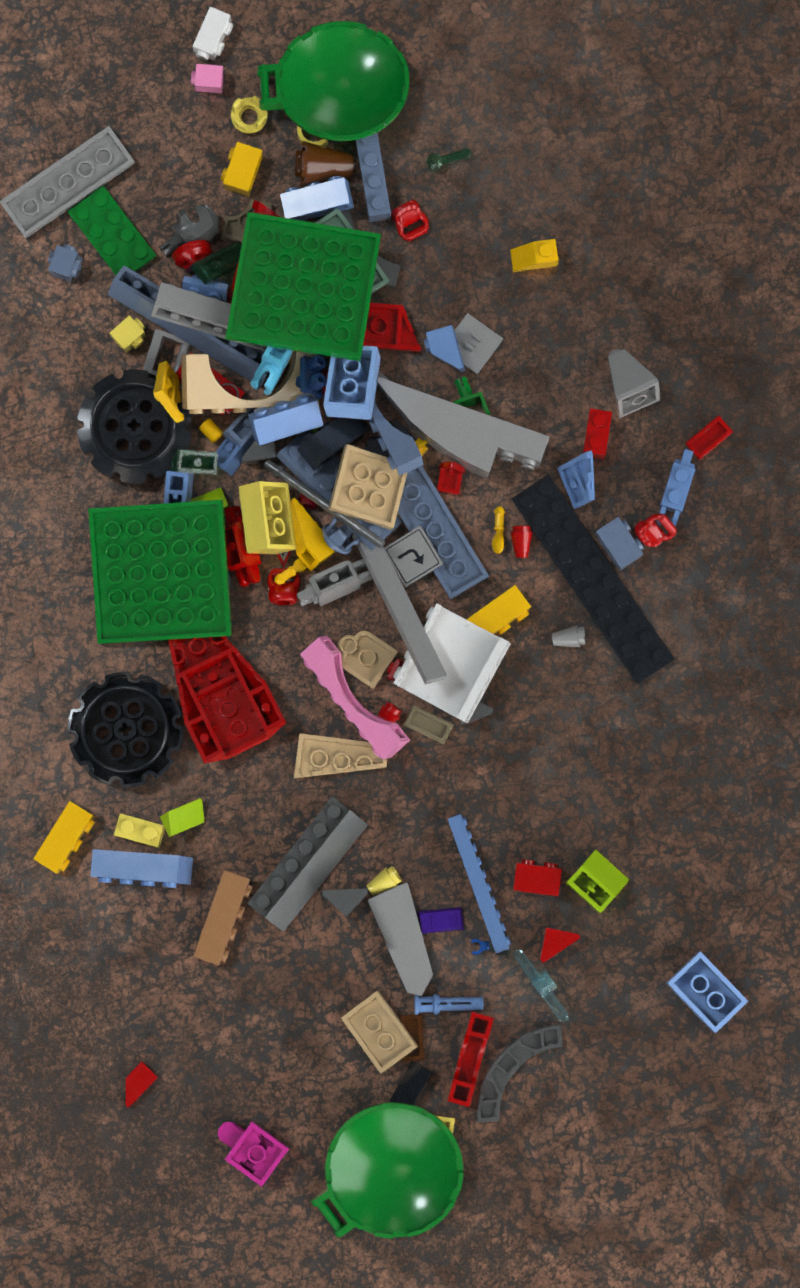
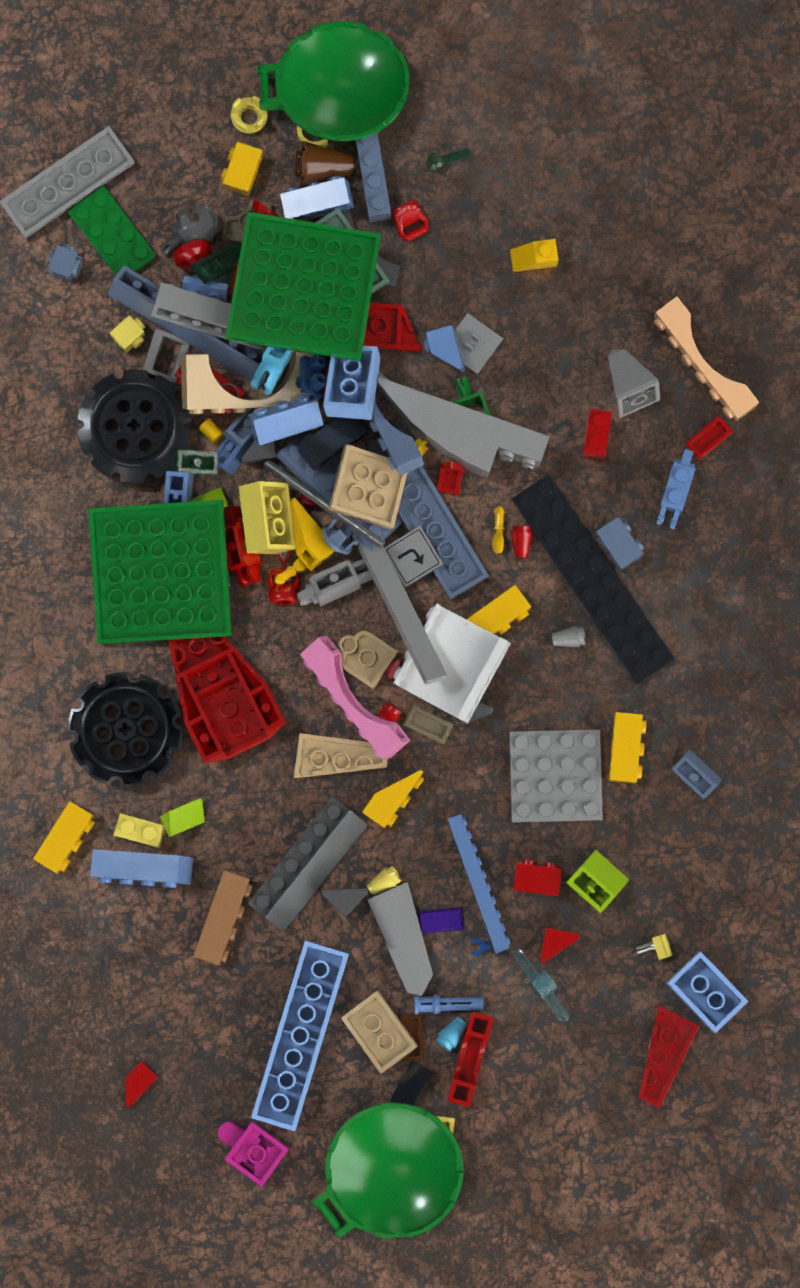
(167, 390): yellow wing -> none
(208, 78): bright pink brick -> none
(211, 34): white brick -> none
(300, 1036): none -> light blue brick
(387, 801): none -> yellow slope
(451, 1034): none -> medium azure cone
(507, 1063): dark grey tile -> none
(555, 776): none -> light grey plate
(579, 479): medium blue wing -> none
(626, 748): none -> yellow brick
(651, 534): red piece -> none
(660, 944): none -> light yellow piece
(668, 1048): none -> red wing
(696, 774): none -> sand blue slope
(734, 396): none -> light nougat arch

